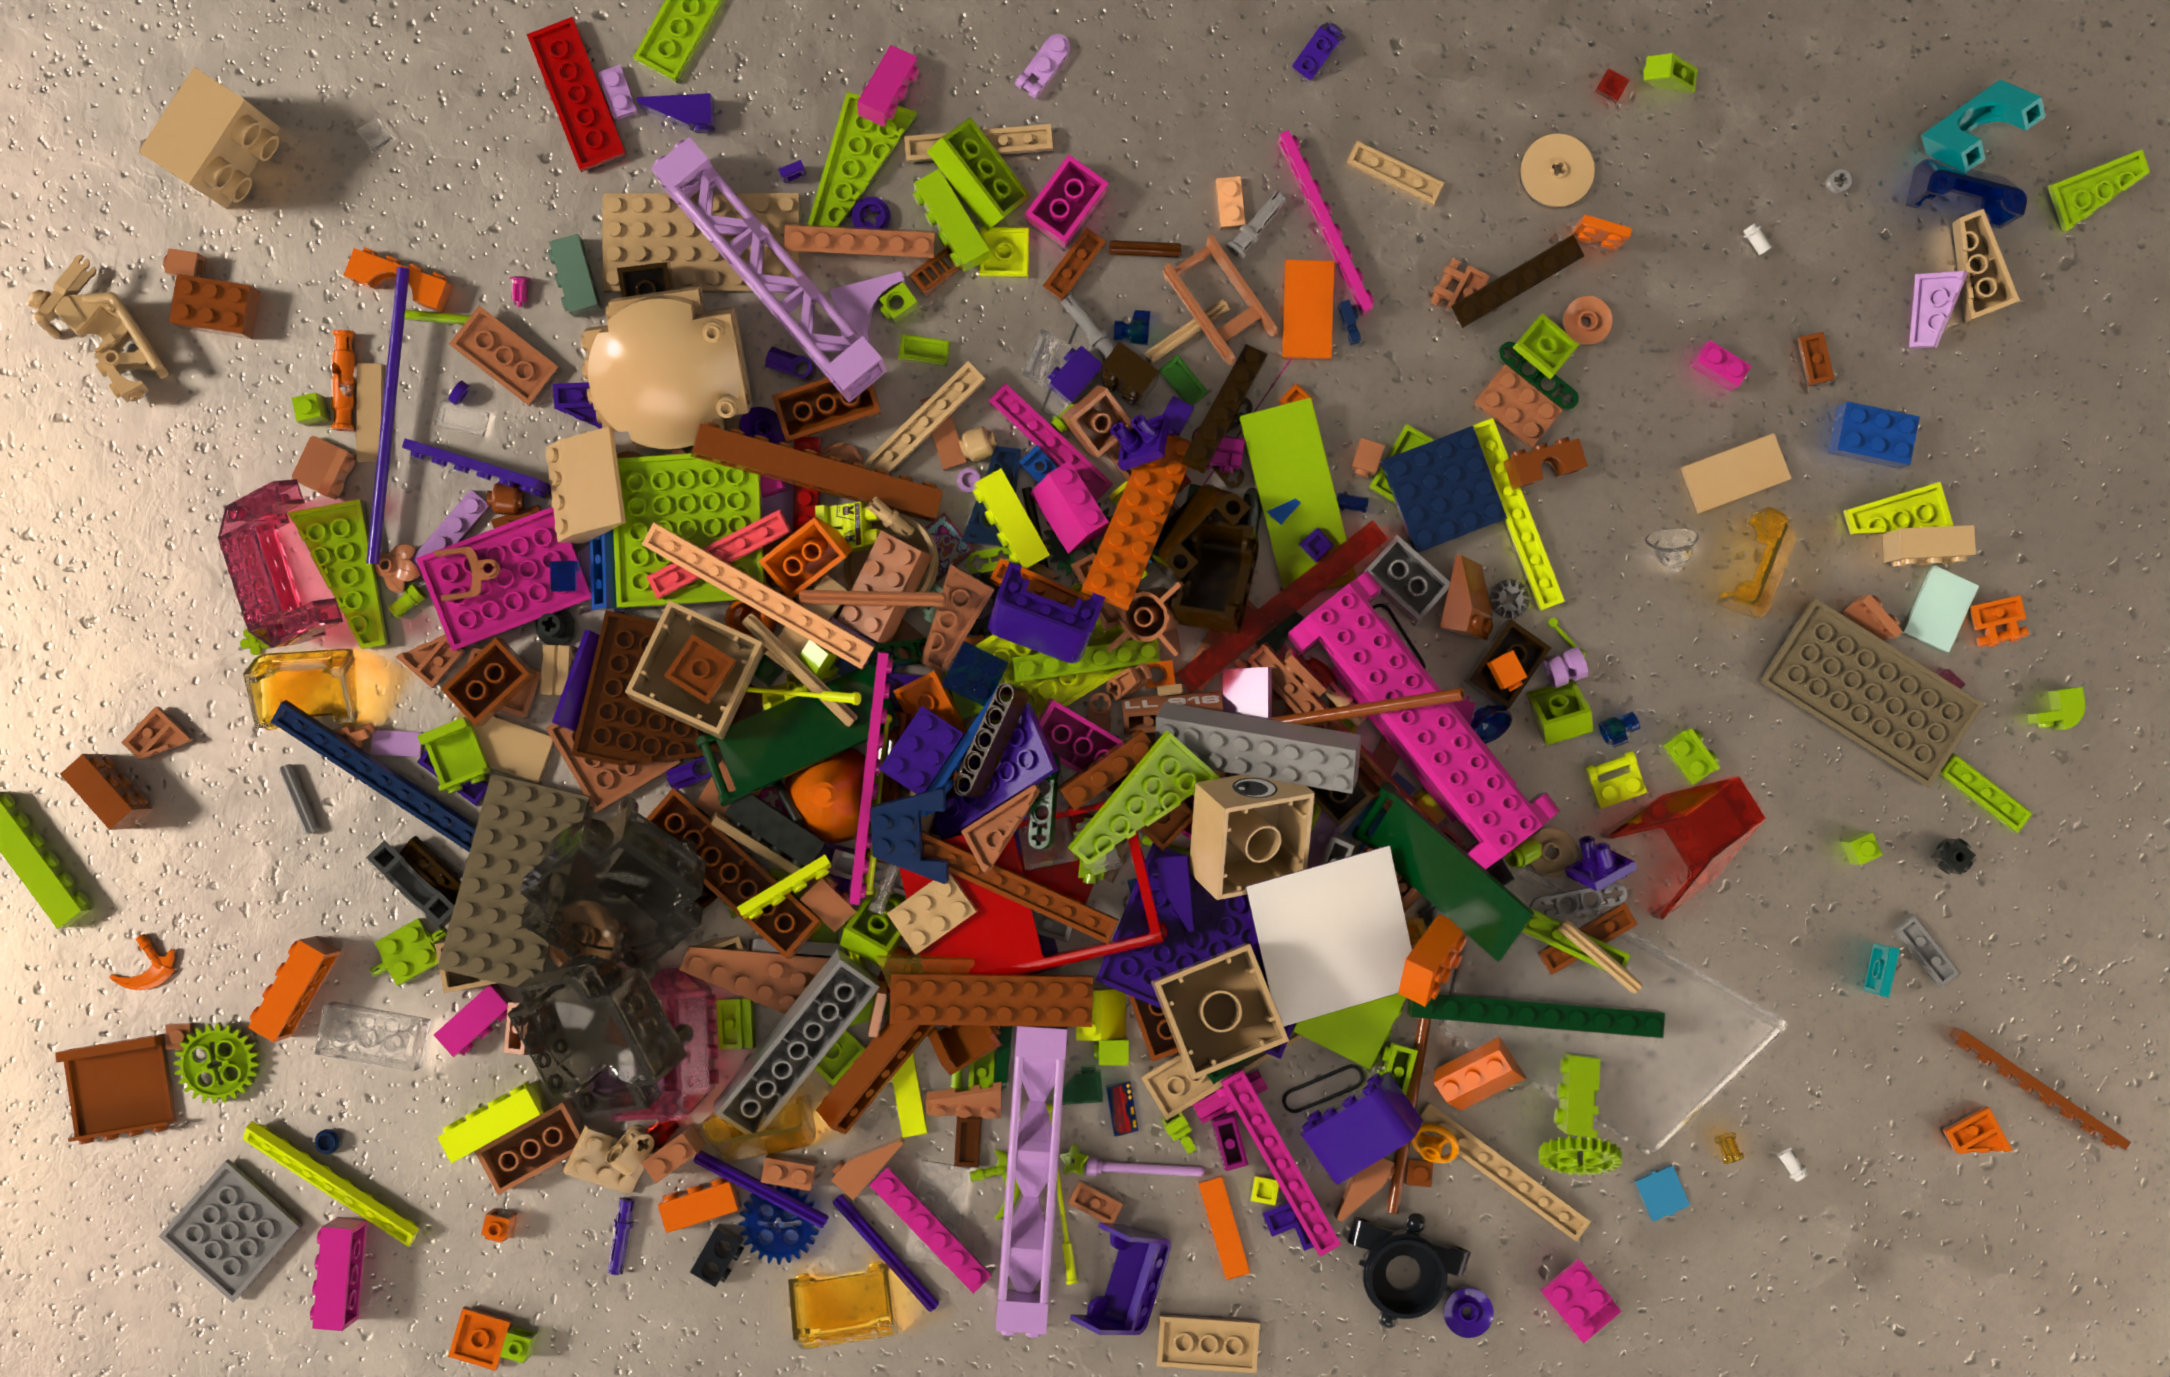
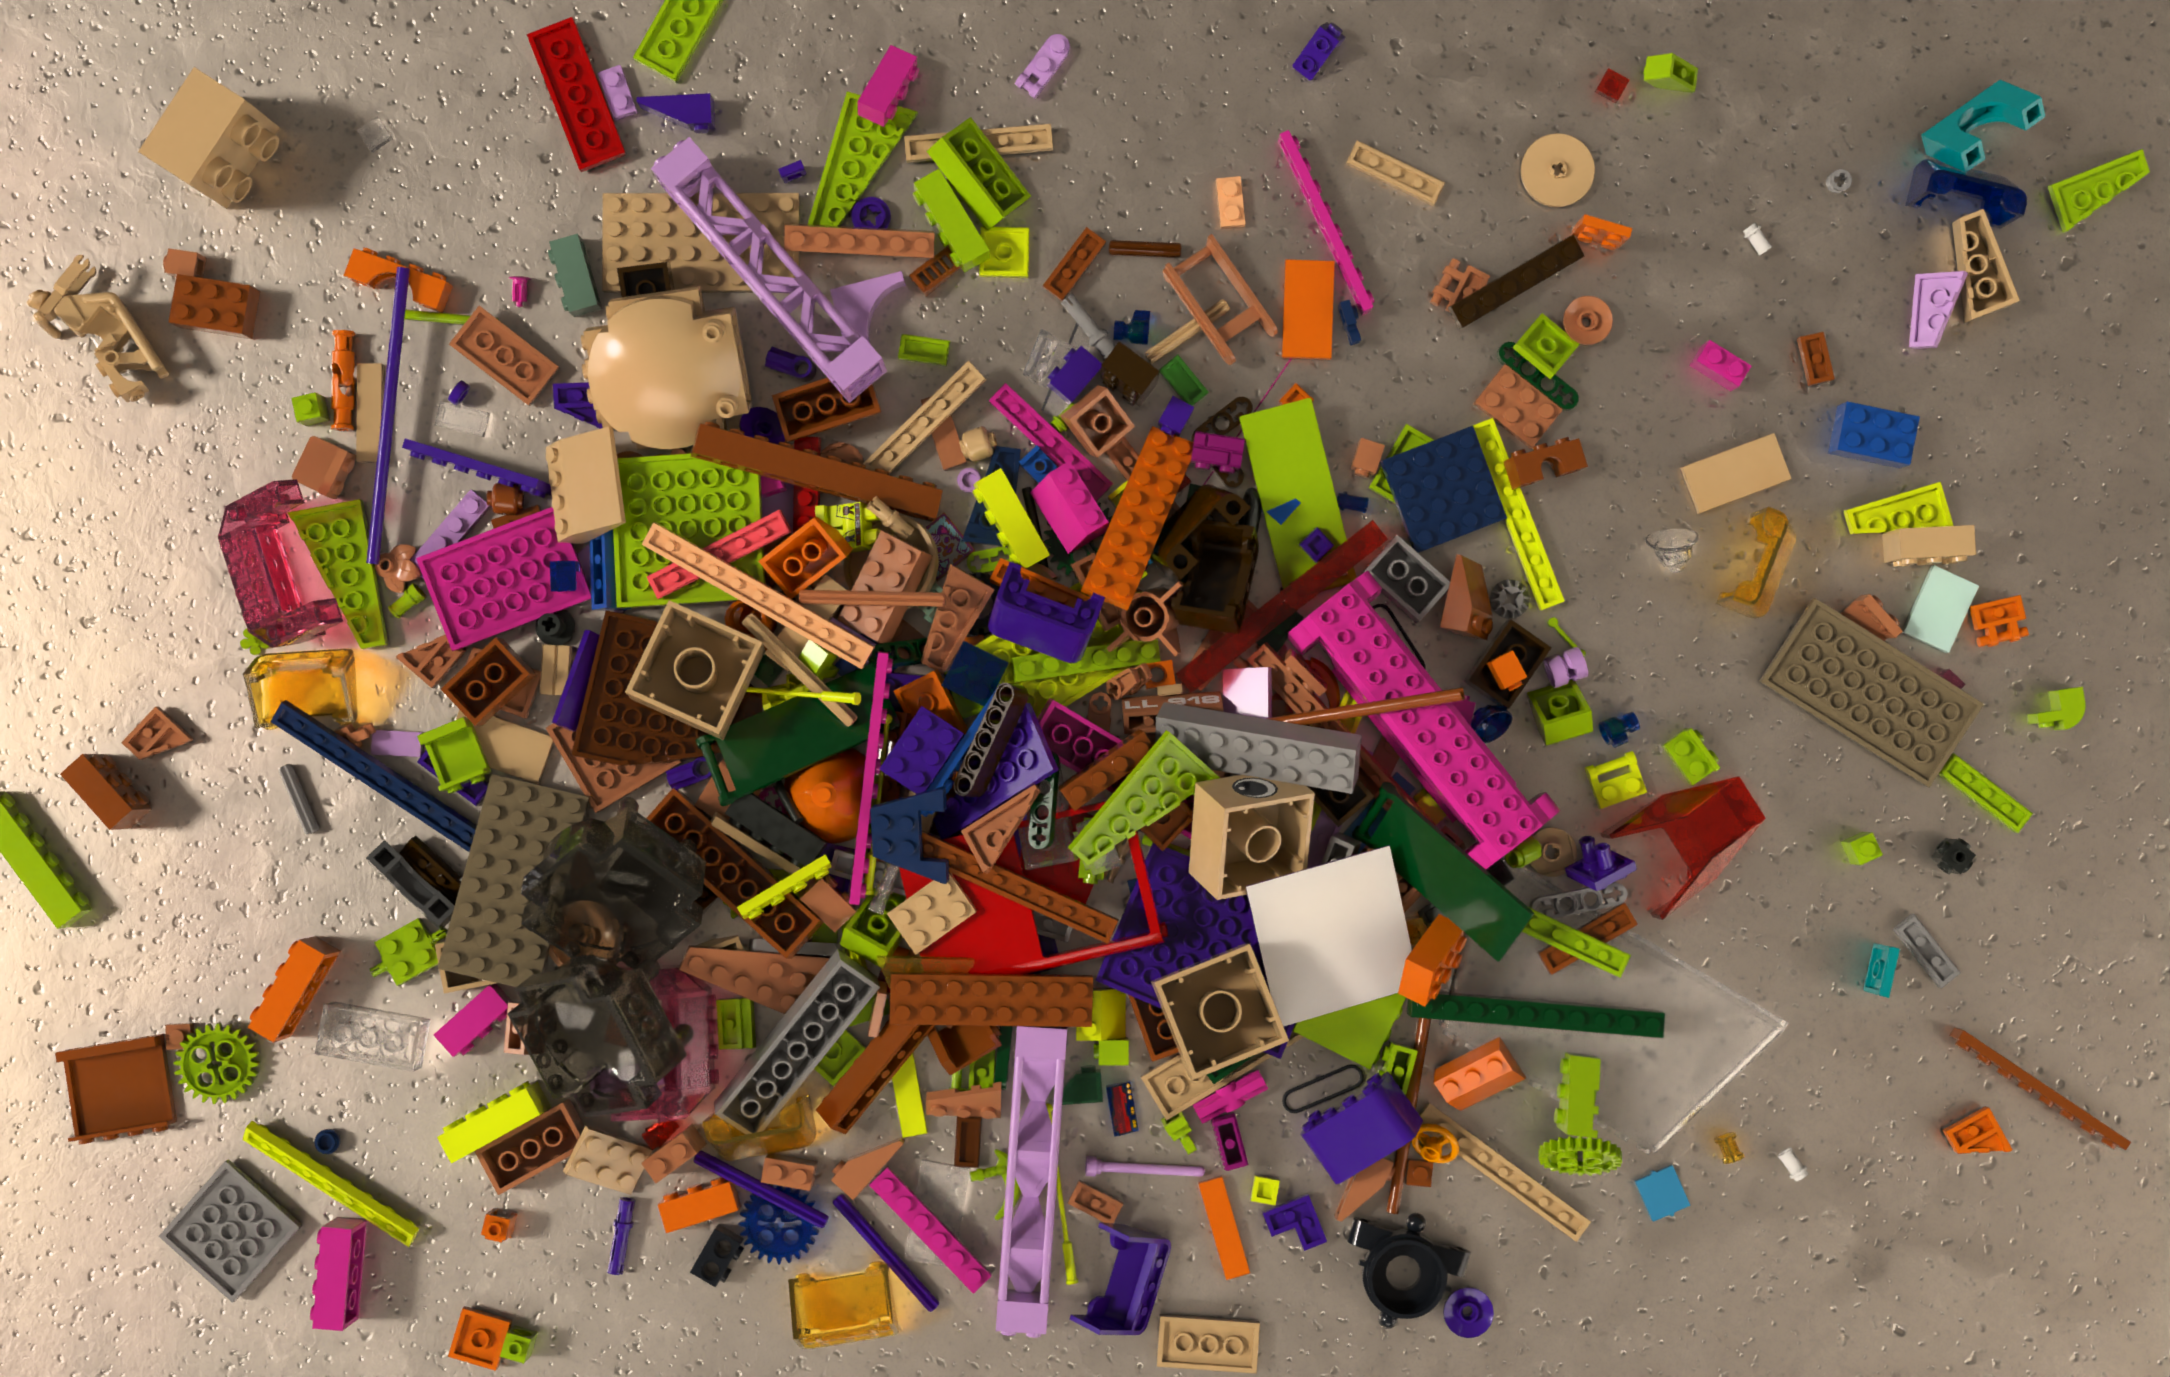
(158, 972): orange piece -> none
(477, 568): nougat piece -> none
(630, 1150): tan piece -> none
(700, 669): dark orange plate -> none
(899, 292): lime brick -> none
(1066, 201): dark pink brick -> none
(1080, 1161): lime plate -> none
(1144, 442): dark purple plate -> none
(1173, 880): dark purple slope -> none
(1224, 408): dark brown plate -> none
(1250, 233): light grey pin -> none
(1280, 1162): dark pink plate -> none
(1340, 699): pin -> none
(1580, 1300): dark pink bracket -> none
(1600, 956): tan axle -> none

